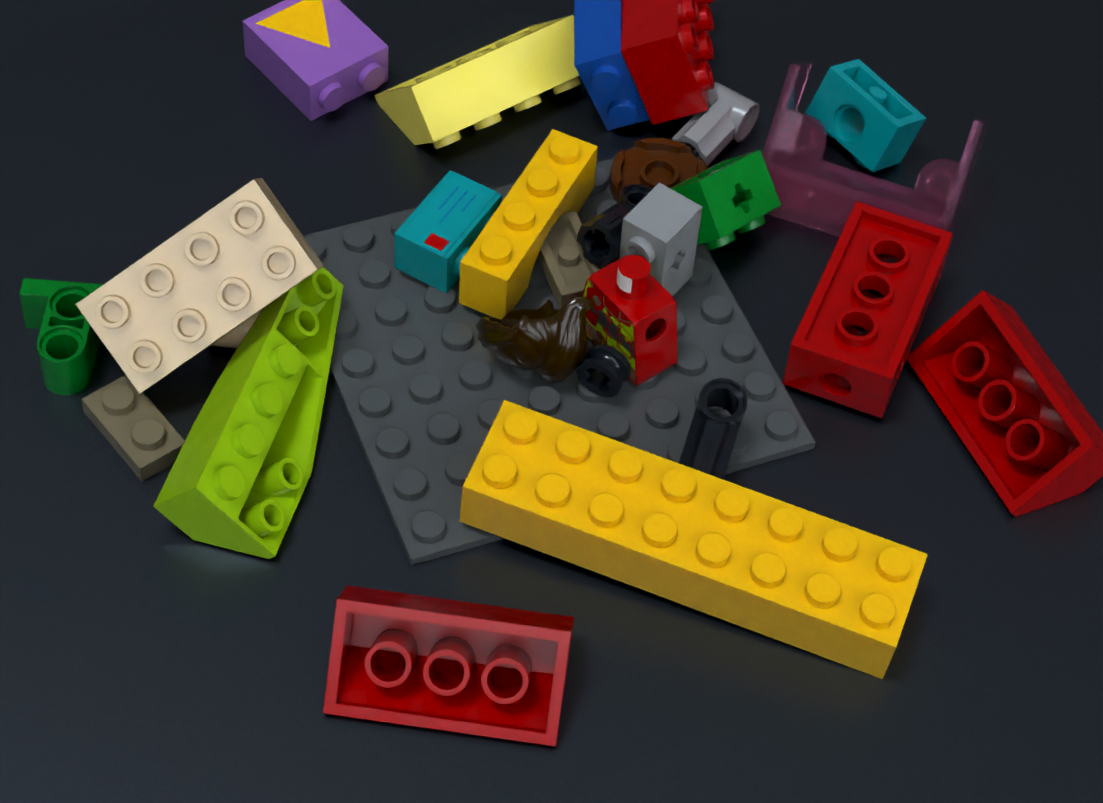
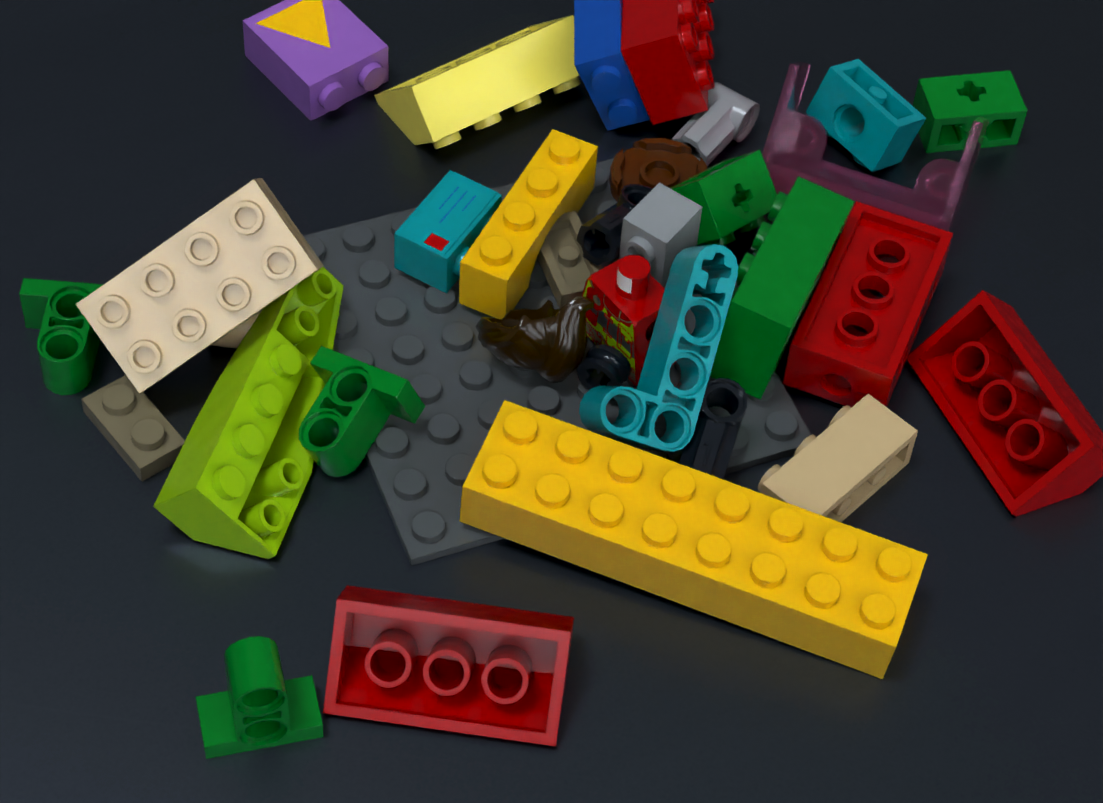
(259, 704): none -> green tile
(351, 421): none -> green tile
(669, 344): none -> teal beam
(778, 283): none -> green brick
(844, 462): none -> tan brick
(958, 100): none -> green brick

